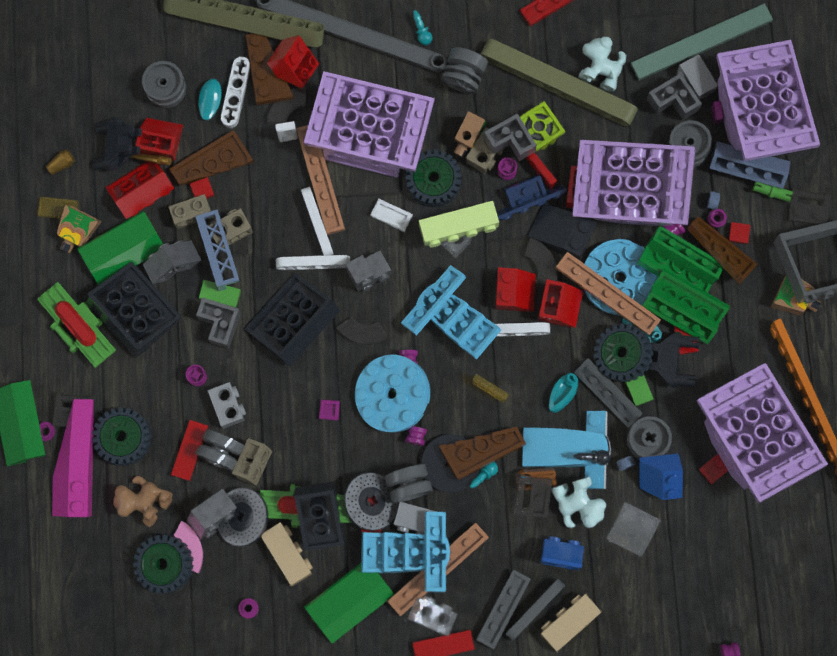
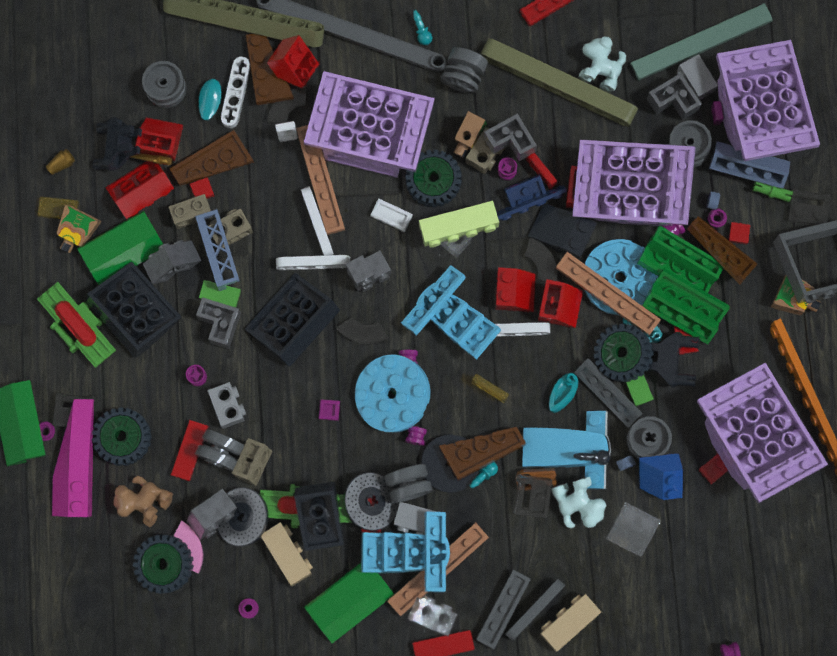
(541, 126): lime piece -> none
(562, 554): blue slope -> none

